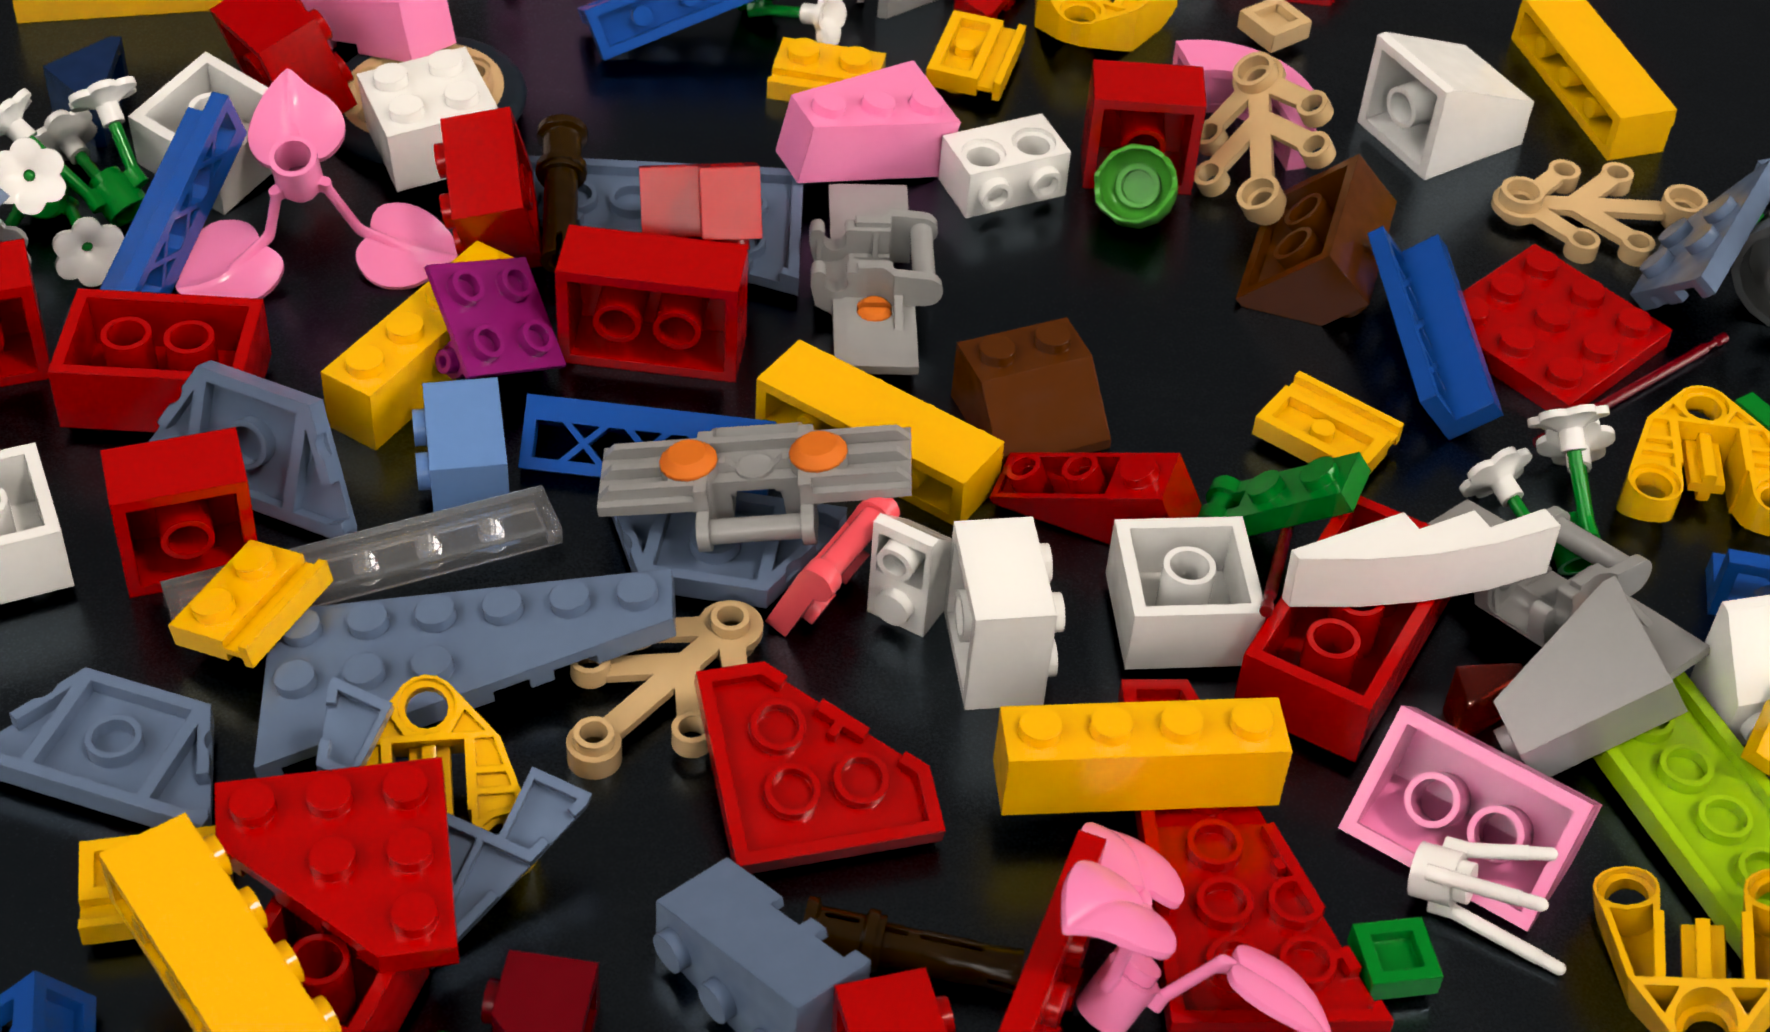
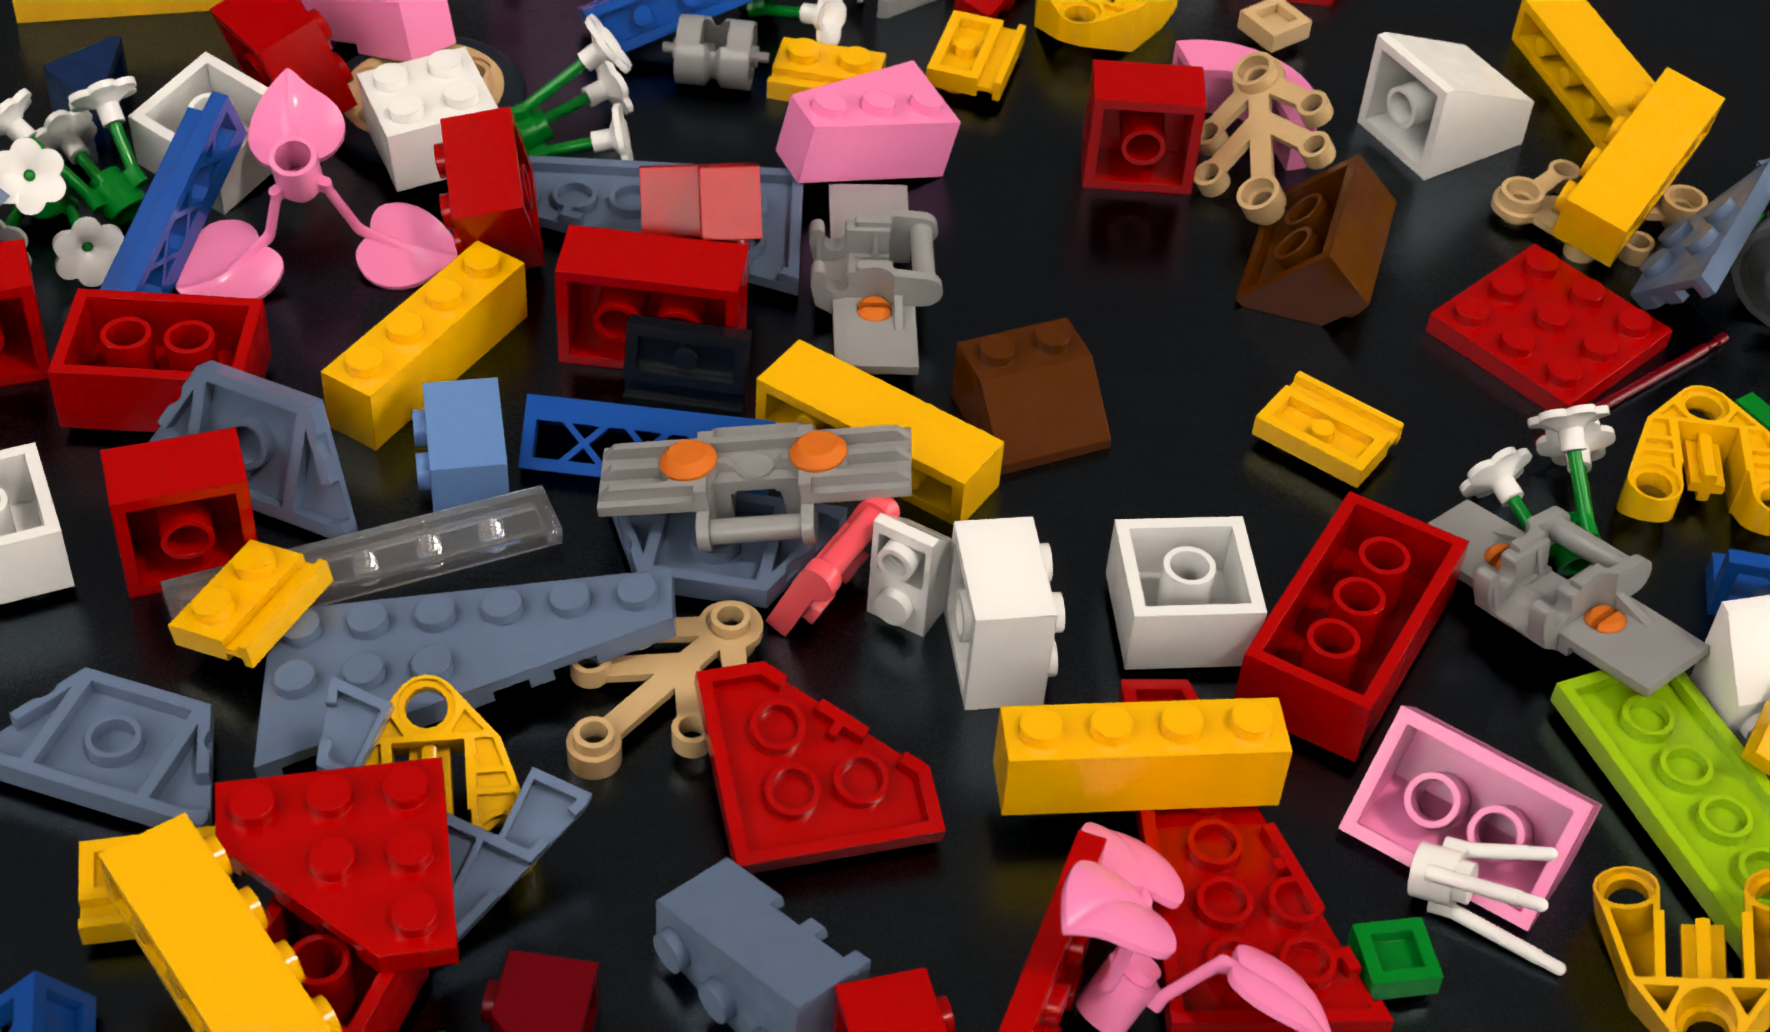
(492, 319): magenta hinge -> none
(561, 174): dark brown pin -> none
(610, 86): none -> plant
(686, 366): none -> black plate
(715, 52): none -> light grey wheel
(908, 948): dark brown pin -> none
(1004, 165): white brick -> none
(1095, 488): red slope -> none
(1136, 186): bright green hair -> none
(1276, 571): dark red piece -> none
(1291, 496): green plate -> none
(1406, 564): white slope -> none
(1436, 333): blue fence -> none
(1472, 693): clear red slope -> none
(1587, 688): light grey slope -> none
(1636, 166): none -> yellow brick

